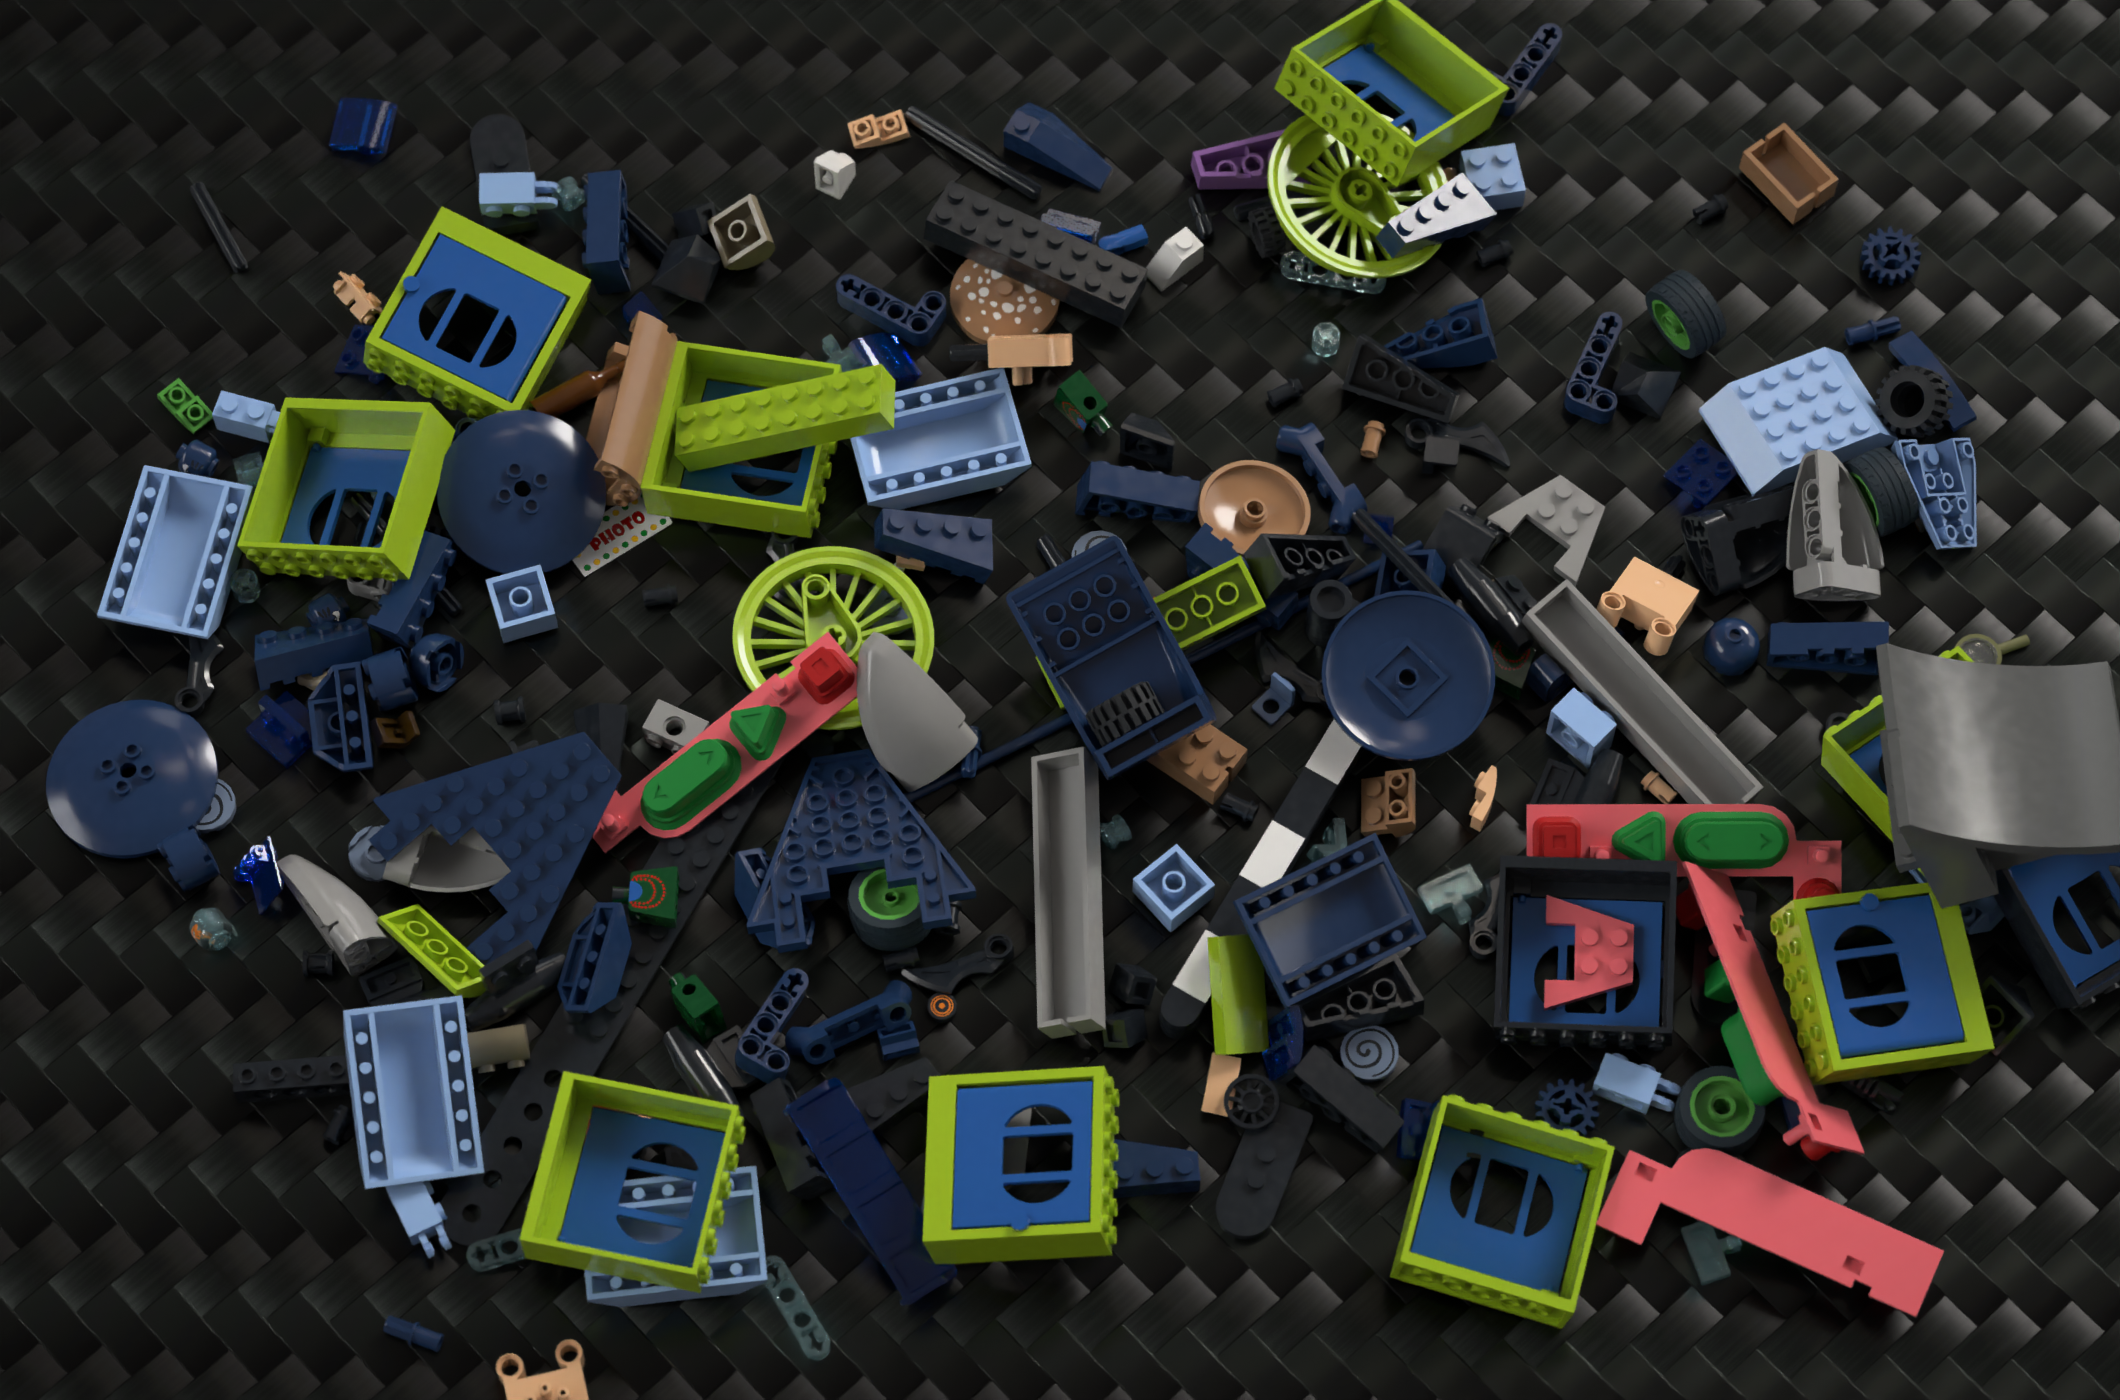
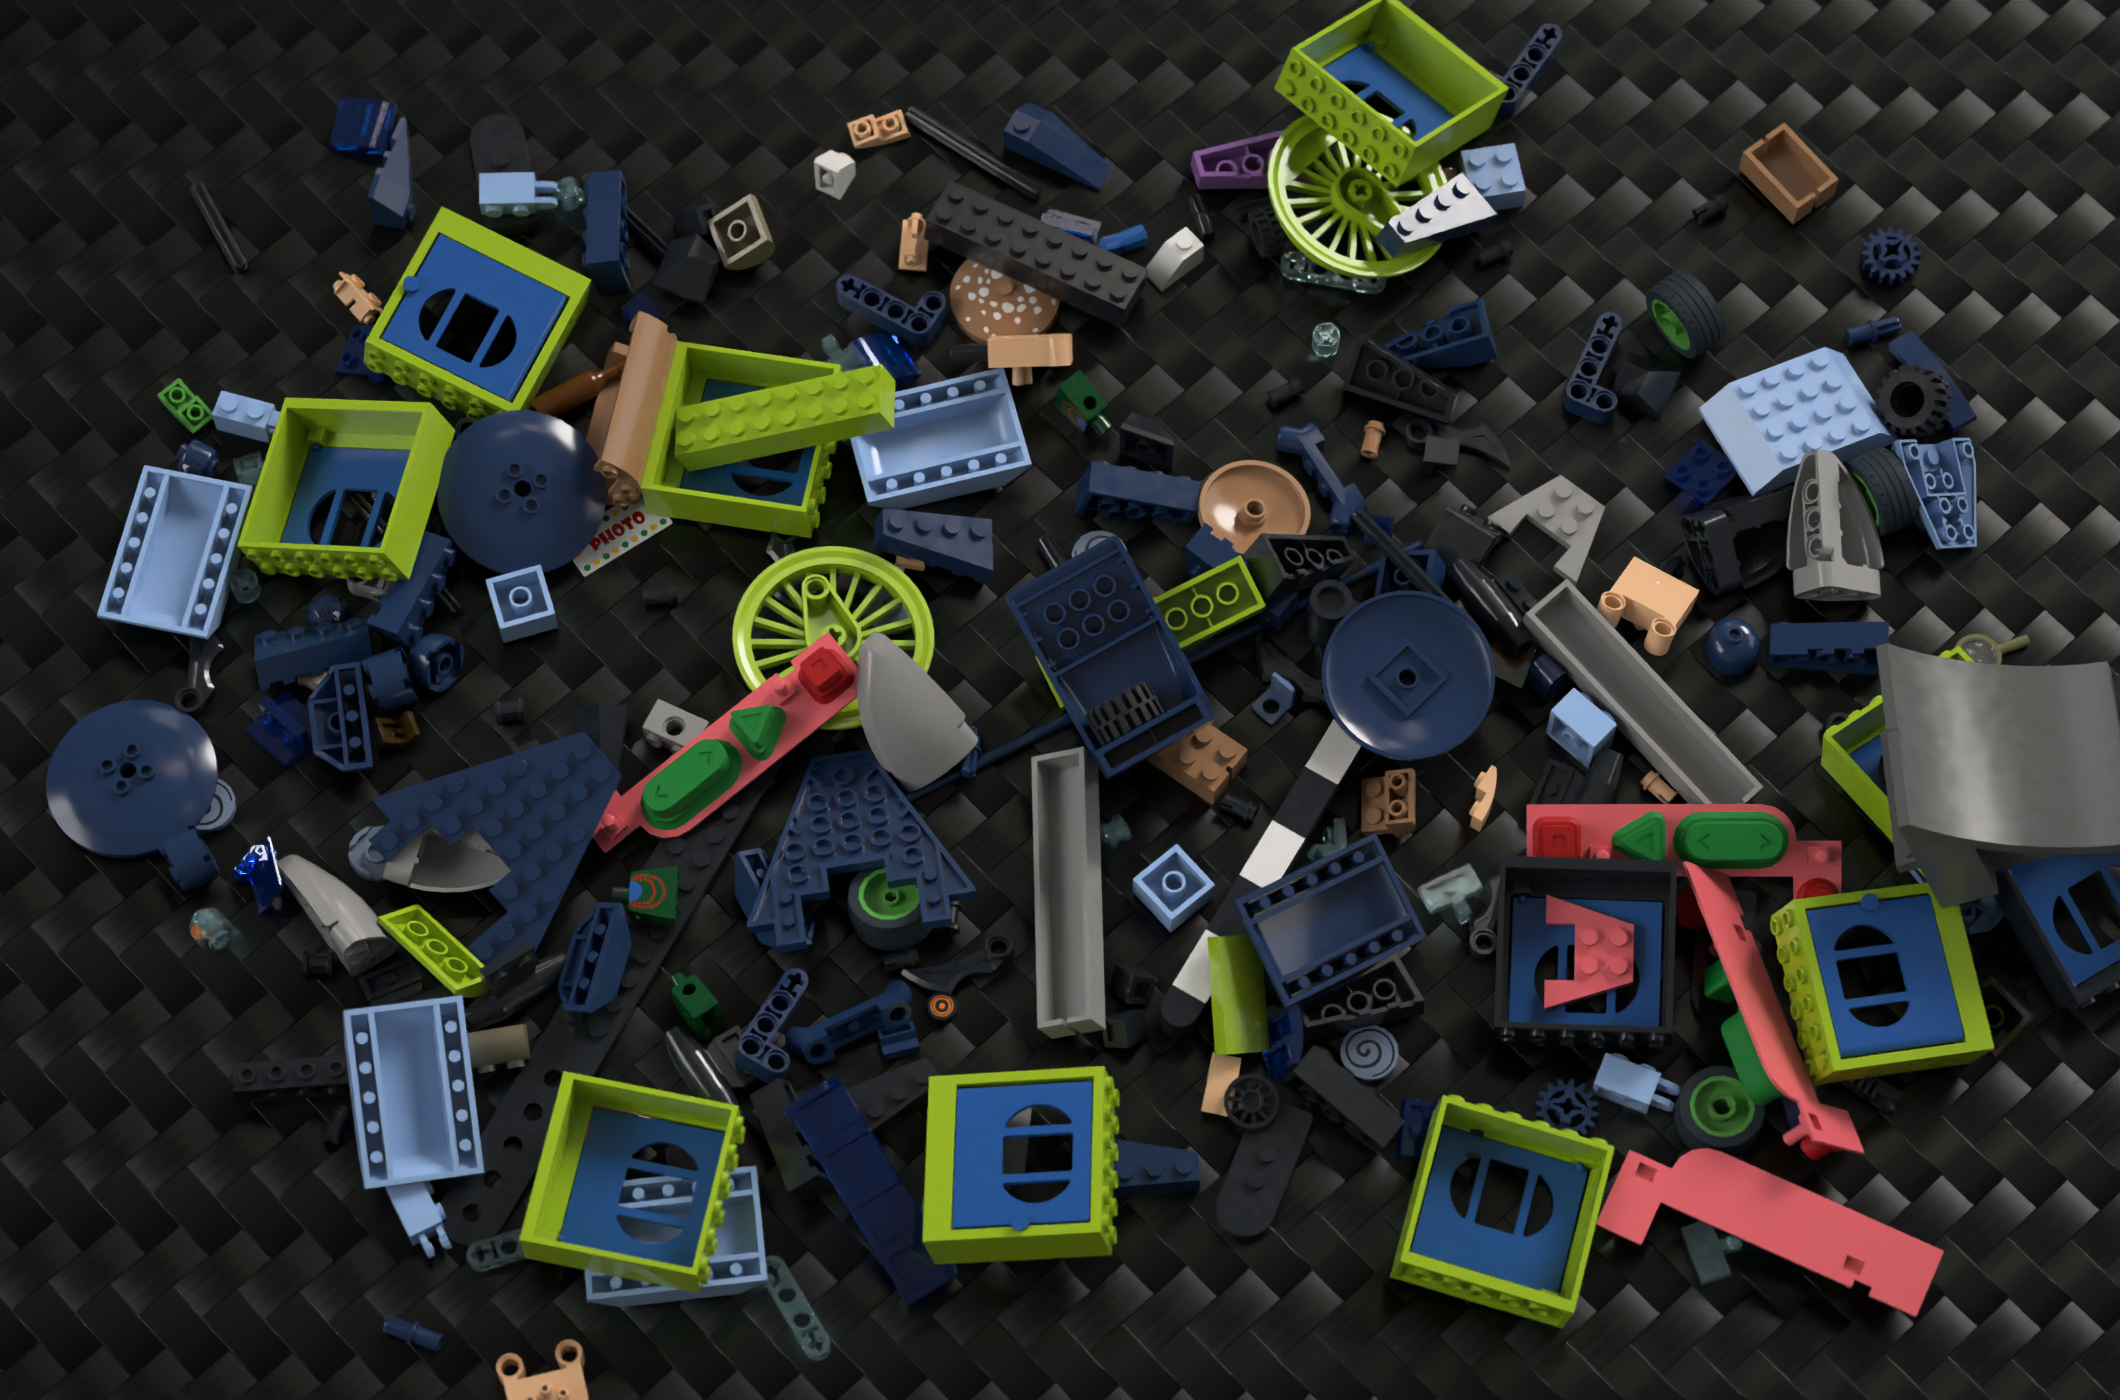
(391, 187): none -> dark blue wedge
(913, 245): none -> light nougat hinge

